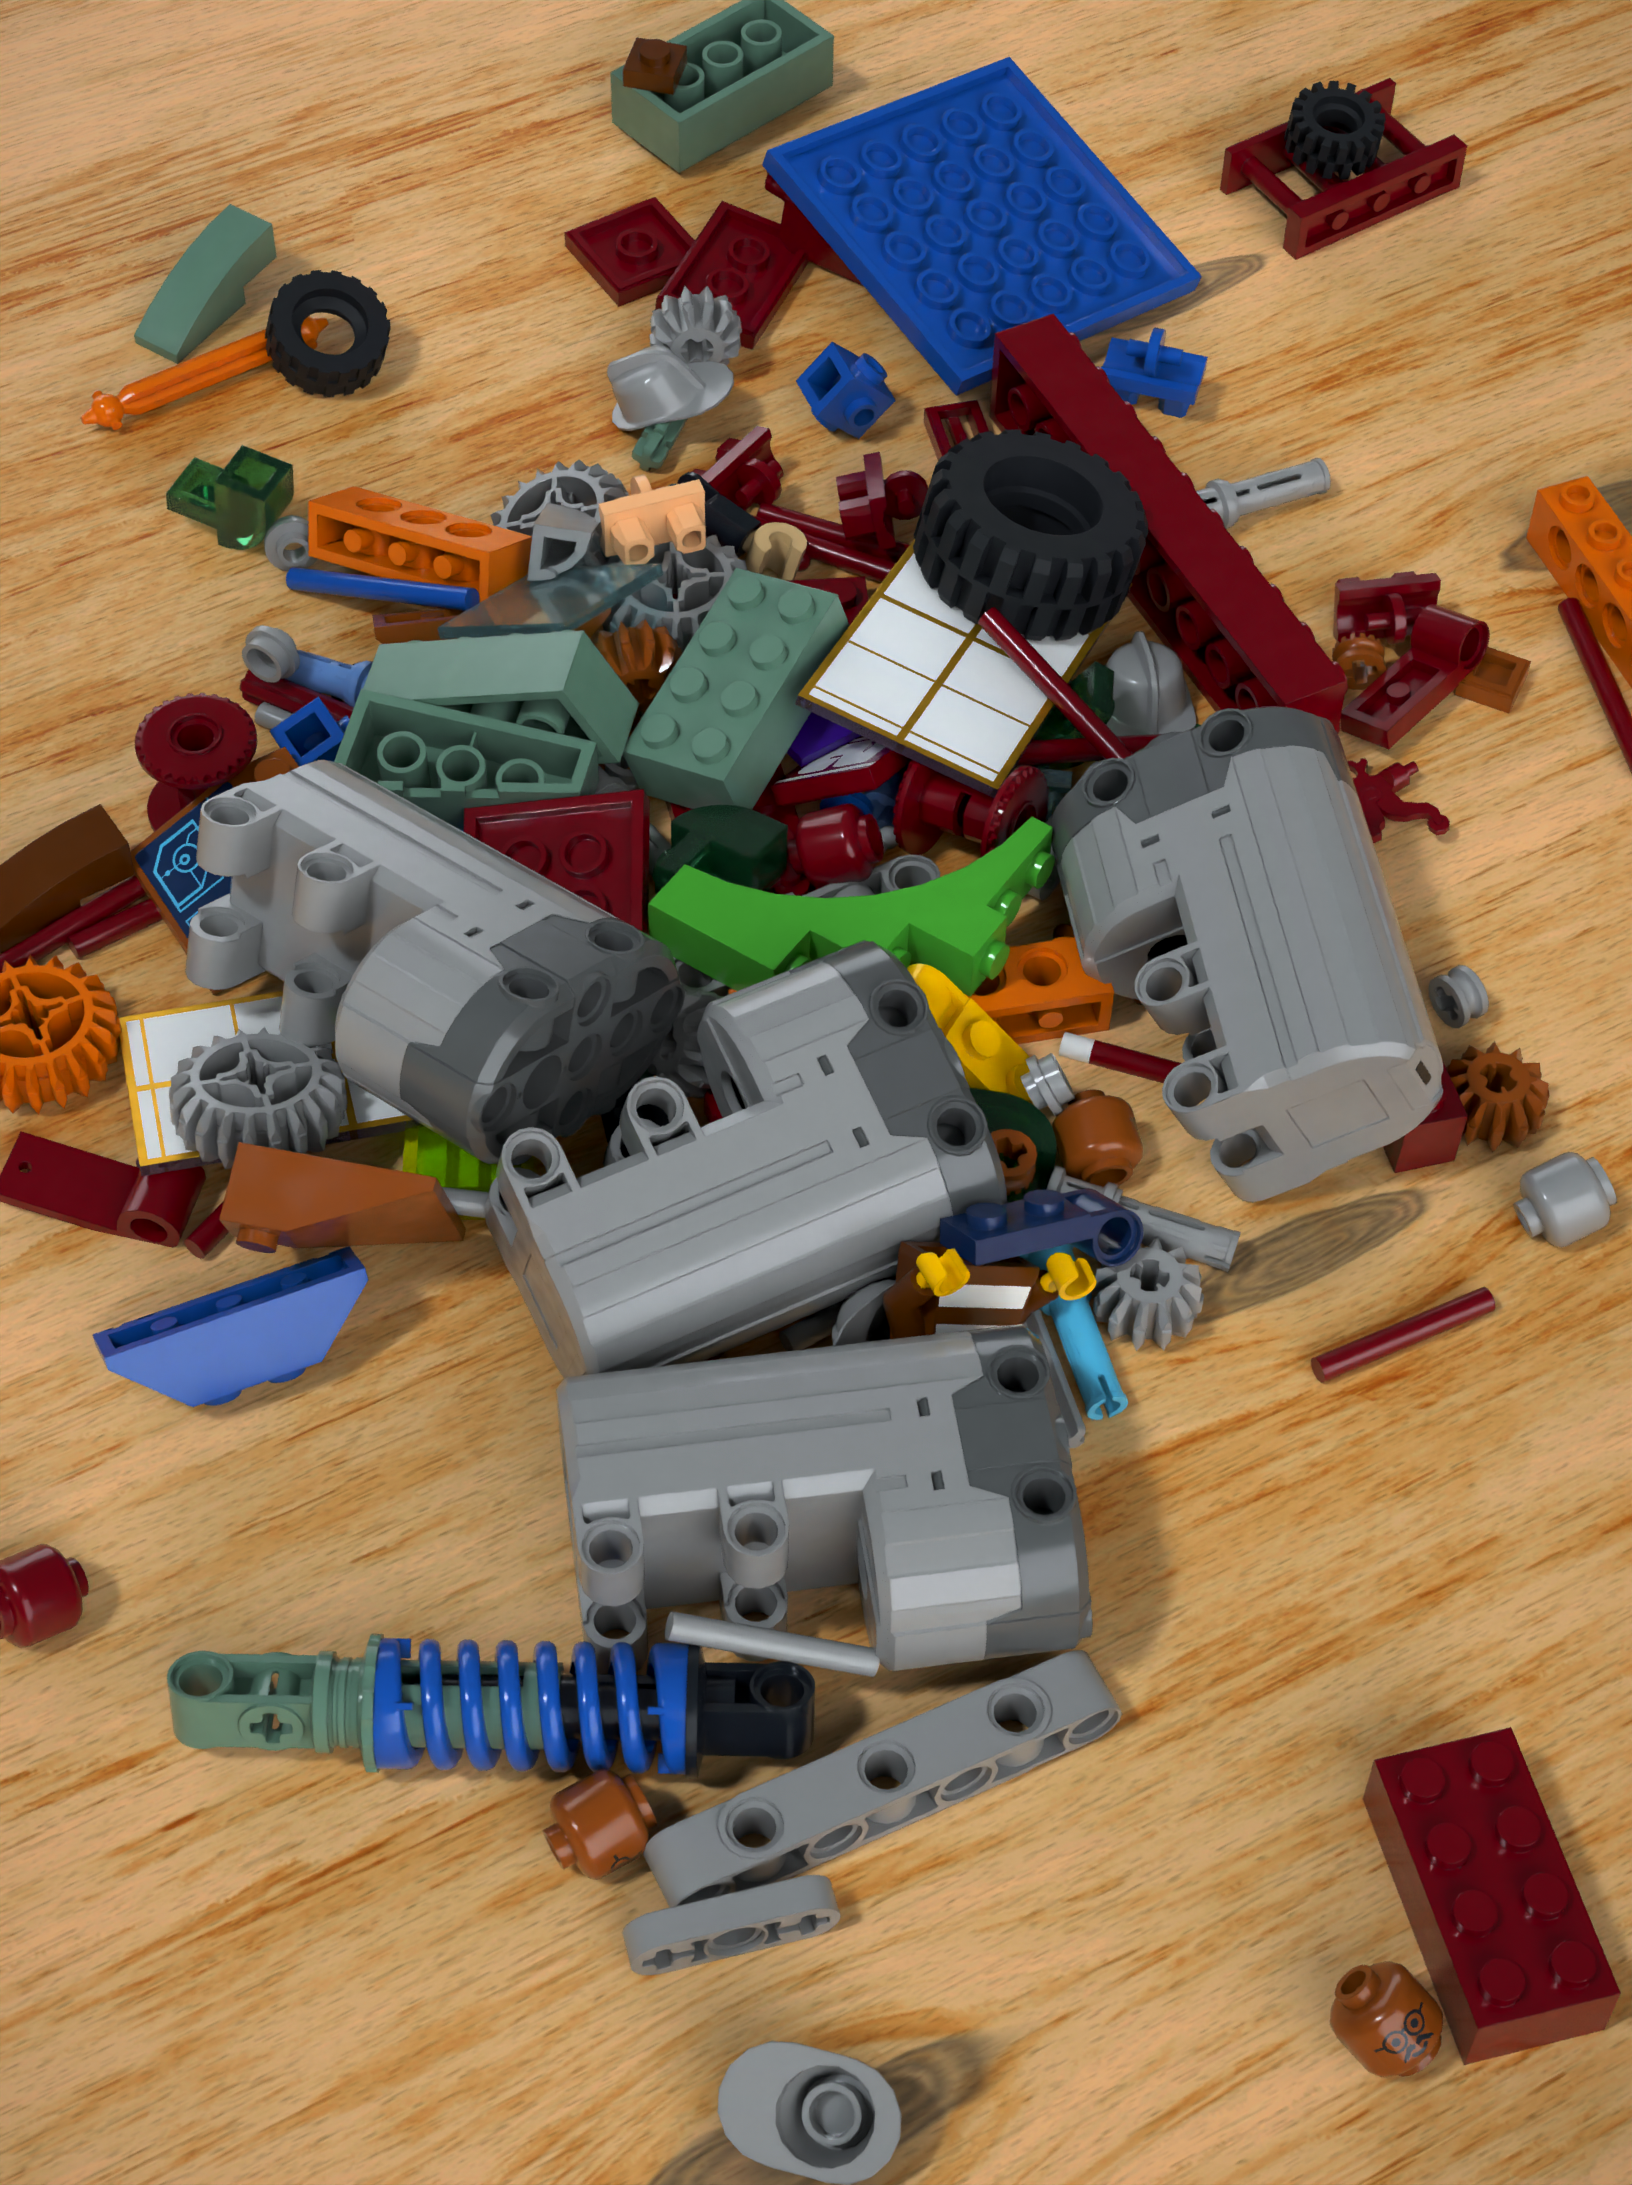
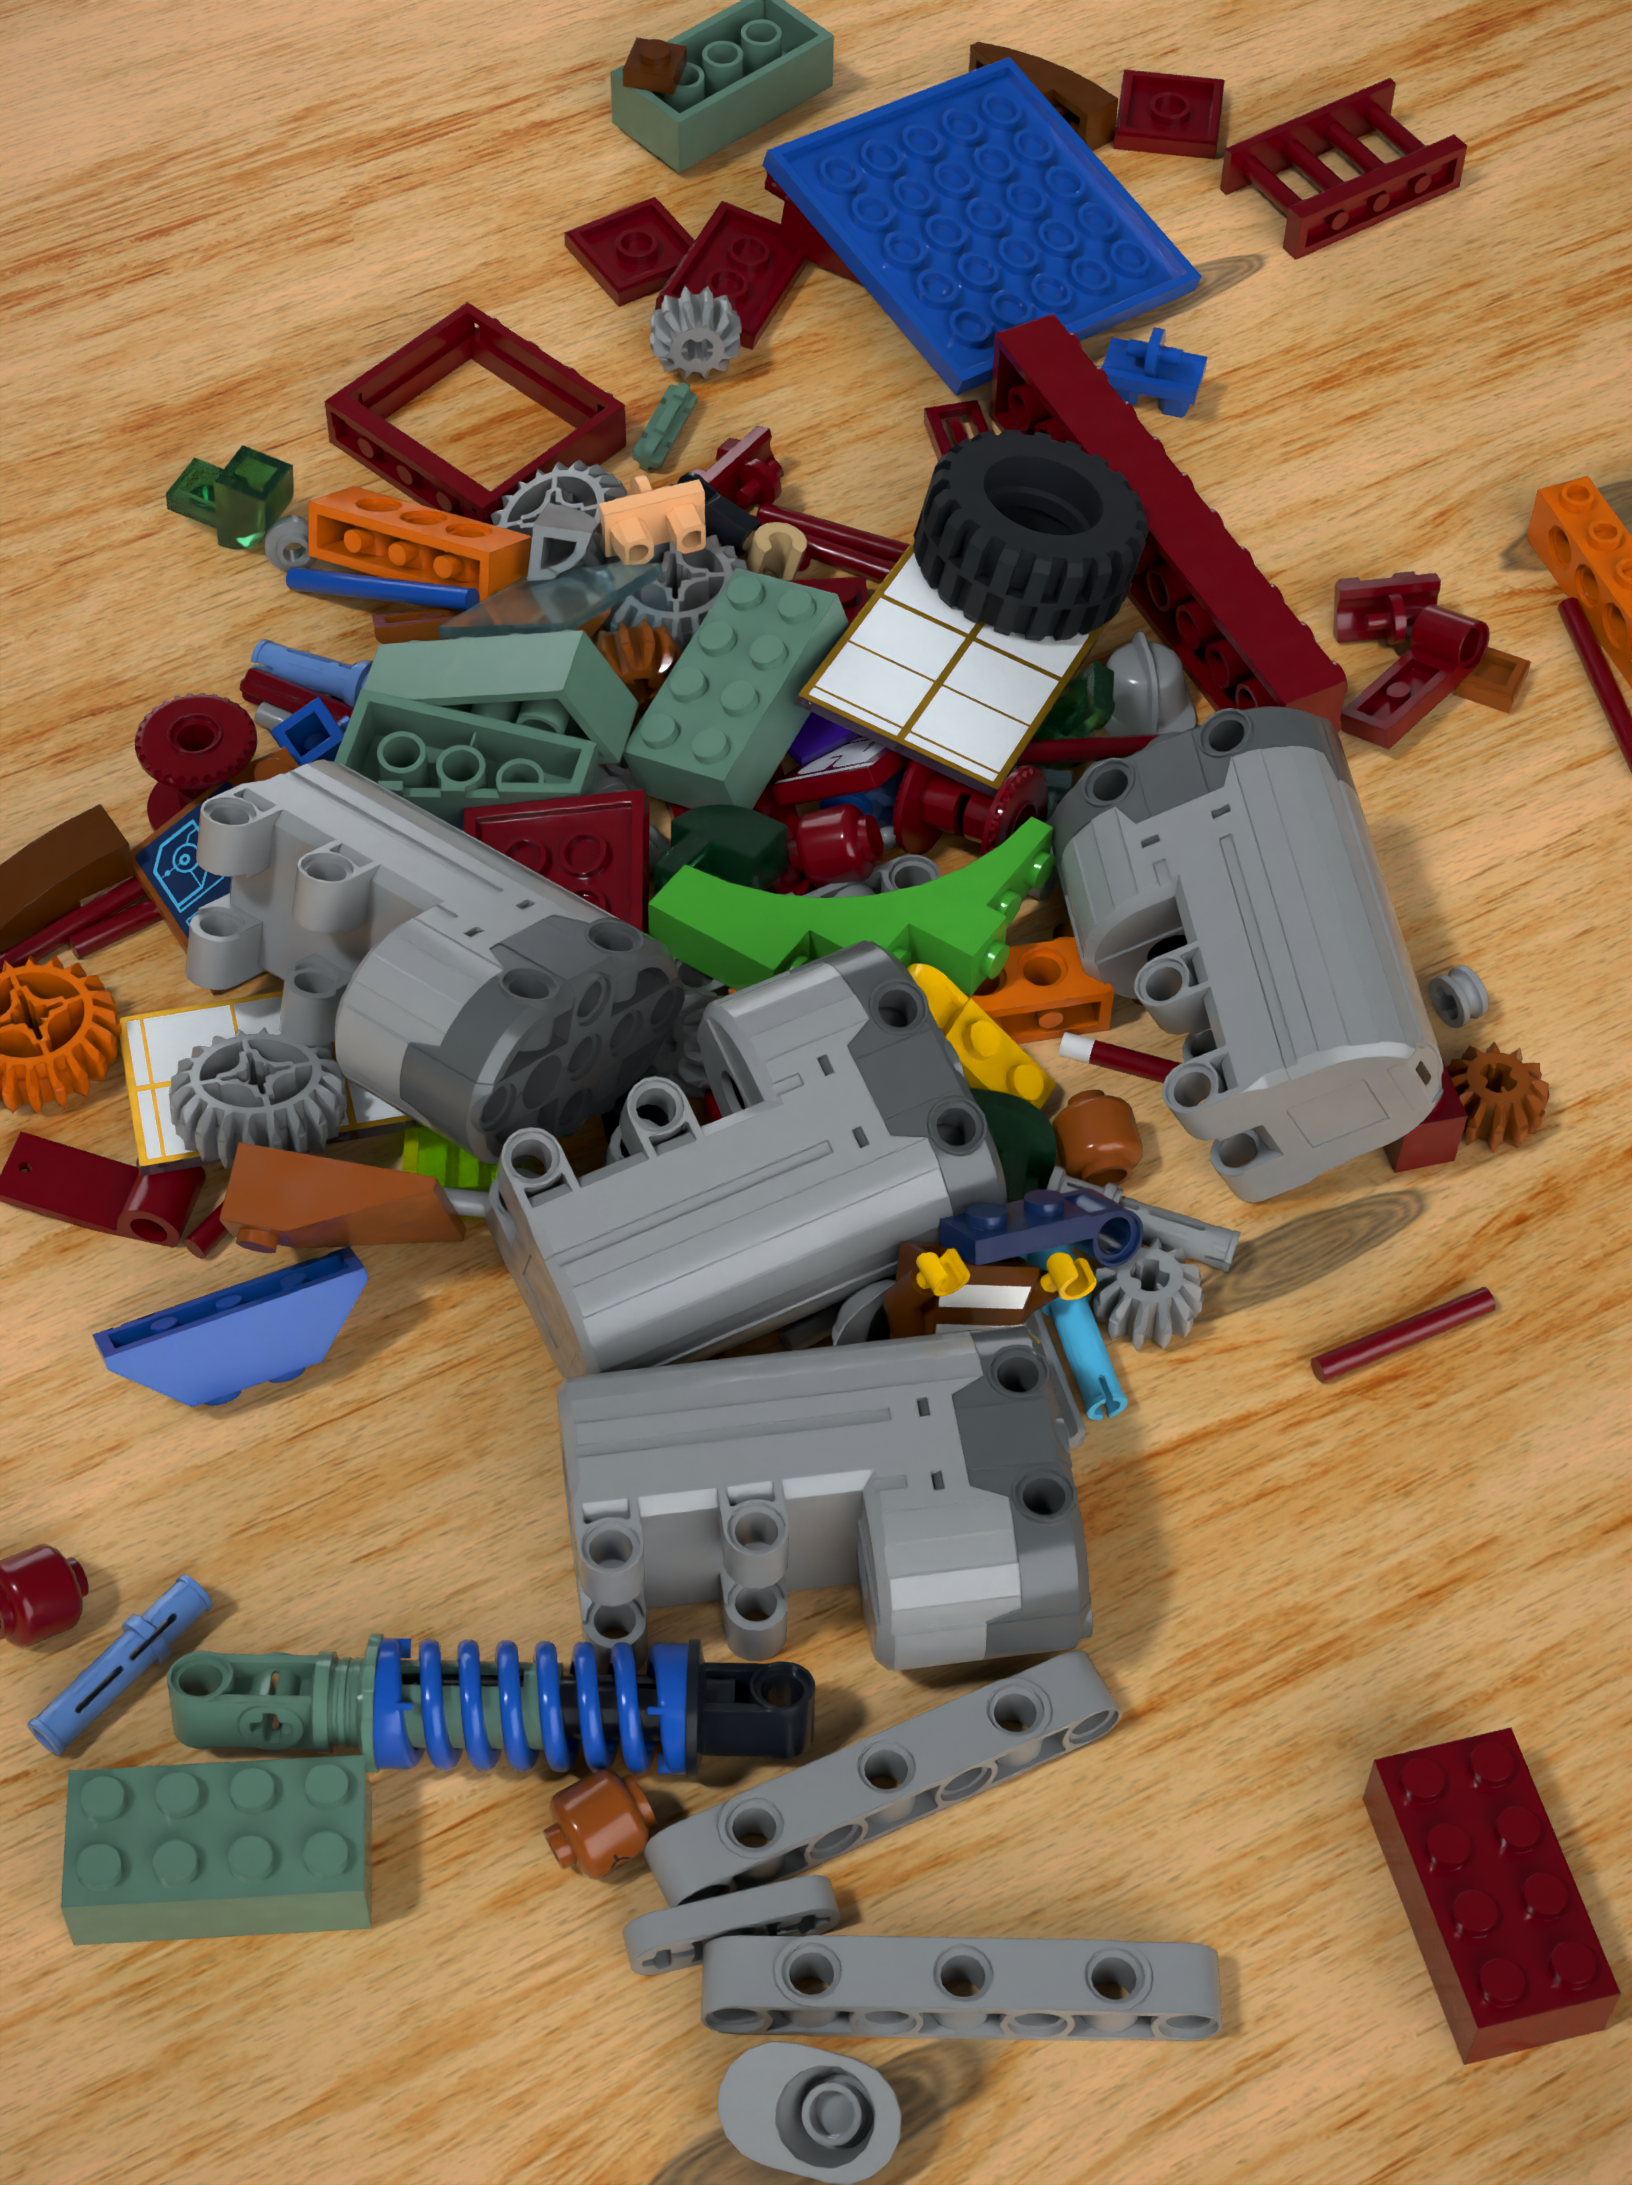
(178, 1607): none -> medium blue pin
(189, 377): orange wheel -> none
(207, 284): sand green slope -> none
(218, 1850): none -> sand green brick
(270, 654): light grey plate -> none
(338, 296): black tyre -> none
(360, 409): none -> dark red window
(661, 388): light grey piece -> none
(771, 1644): light grey bar -> none
(846, 390): blue brick -> none
(871, 502): dark red hips -> none
(899, 1991): none -> light grey beam
(1020, 1148): dark orange bush -> none
(1047, 1084): light grey plate -> none
(1052, 685): dark red bar -> none
(1078, 100): none -> reddish brown slope
(1169, 114): none -> dark red tile
(1265, 490): light grey pin -> none
(1340, 110): black tyre -> none
(1356, 649): dark orange bush -> none
(1380, 801): dark red piece -> none
(1386, 2019): dark orange head -> none
(1565, 1199): light grey head -> none

